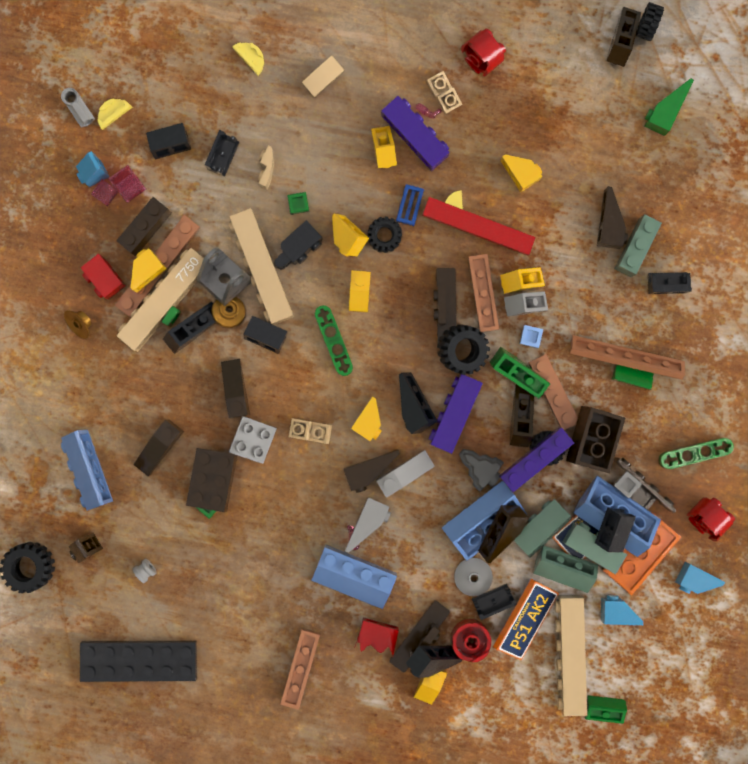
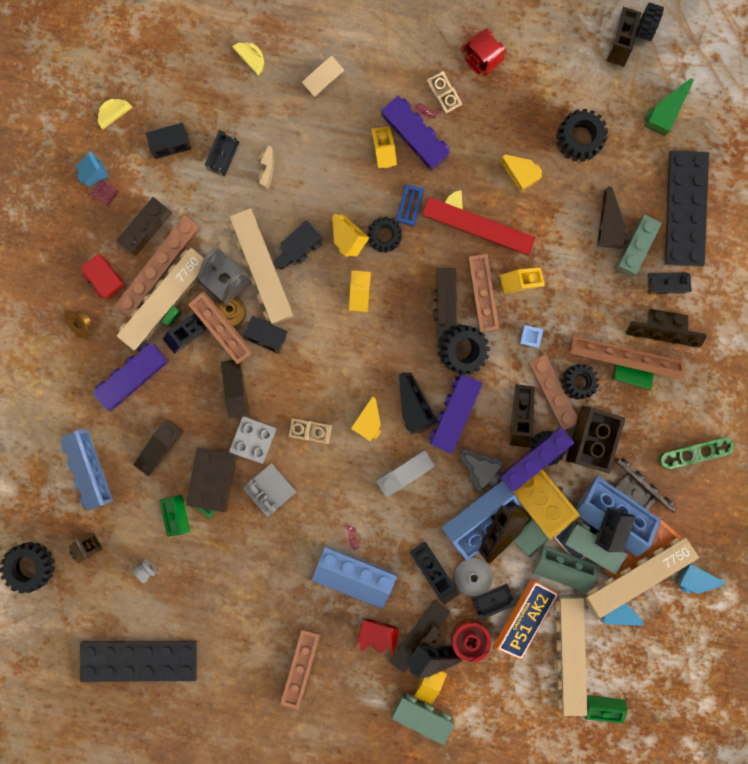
(77, 107): light grey piece -> none
(127, 183): clear pink piece -> none
(131, 376): none -> dark purple brick
(145, 269): yellow slope -> none
(175, 515): none -> green slope
(220, 327): none -> nougat plate
(269, 490): none -> light grey hinge
(298, 203): green tile -> none
(331, 341): green beam -> none
(366, 472): dark brown slope -> none
(370, 519): light grey slope -> none
(423, 718): none -> sand green brick
(434, 573): none -> black slope
(519, 372): green slope -> none
(525, 303): light grey slope -> none
(546, 504): none -> yellow tile
(589, 376): none -> black tyre
(592, 124): none -> black tyre
(627, 484): light grey plate -> none
(641, 578): none -> tan brick
(667, 328): none -> dark brown bracket
(686, 208): none -> black plate
(710, 518): red brick -> none

